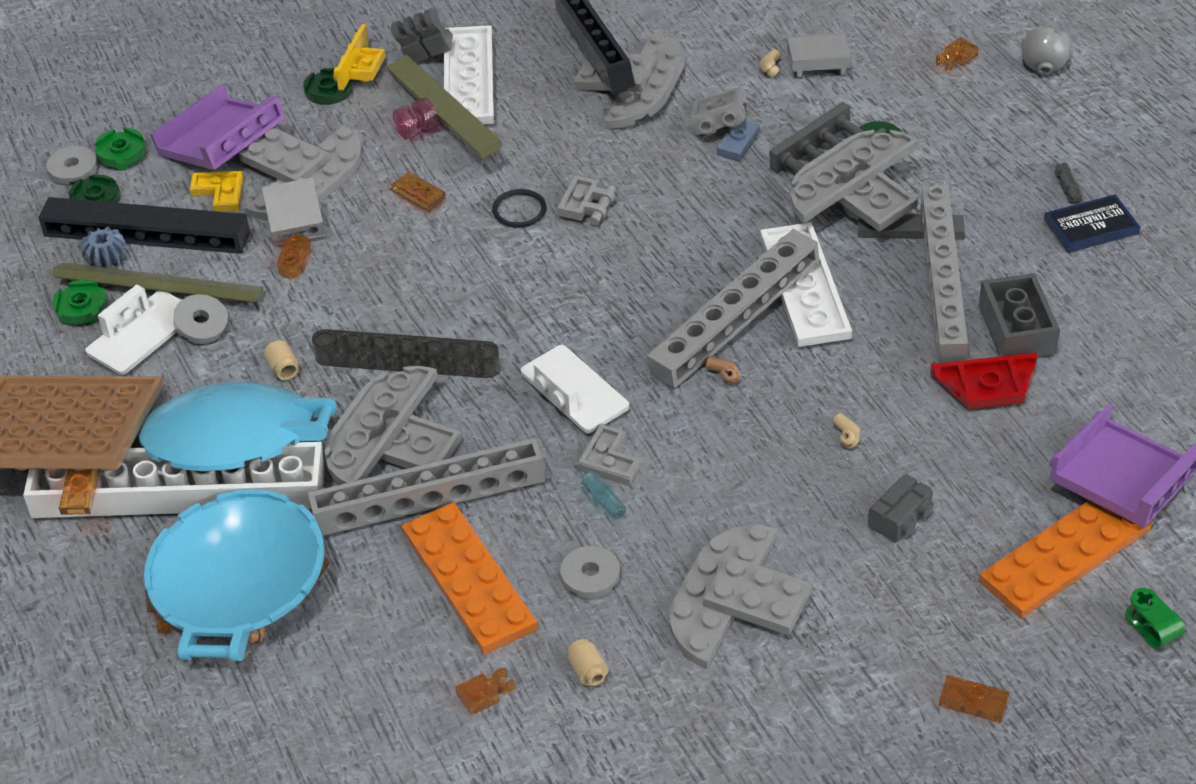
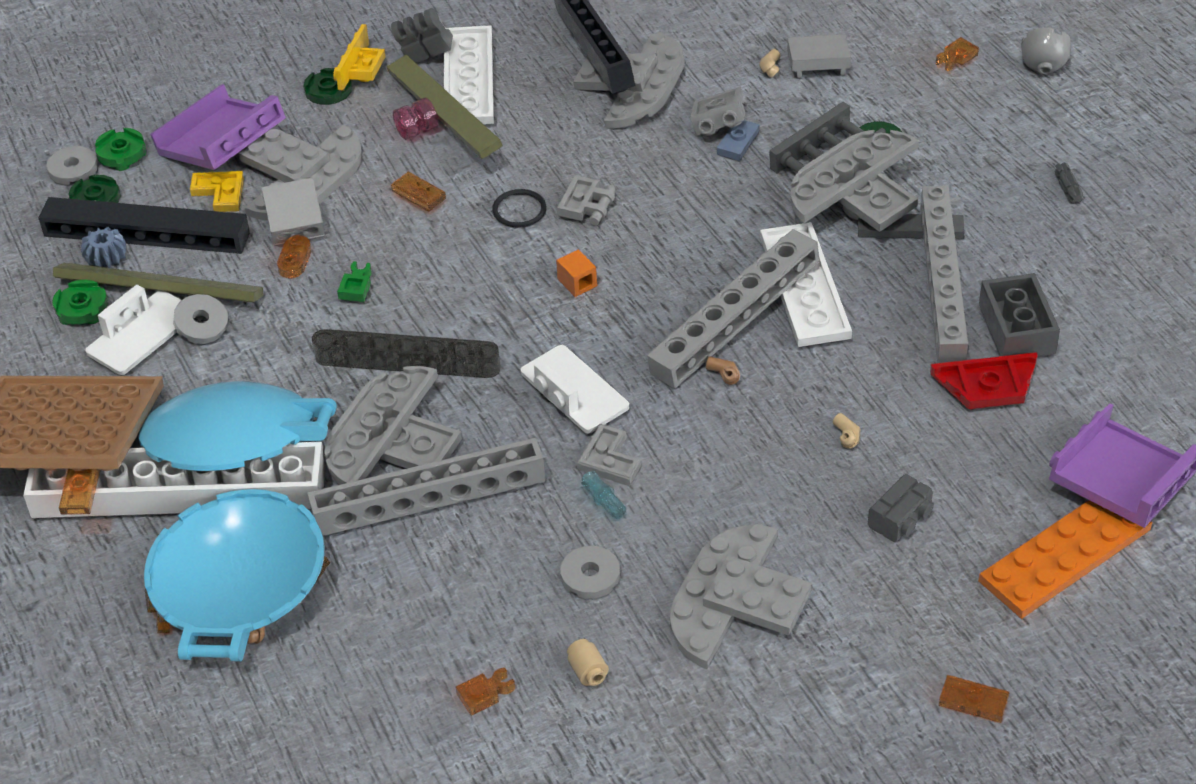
(281, 360): tan brick -> none
(355, 285): none -> green plate
(469, 578): orange plate -> none
(576, 273): none -> orange brick
(1091, 223): tile -> none
(1154, 622): green piece -> none

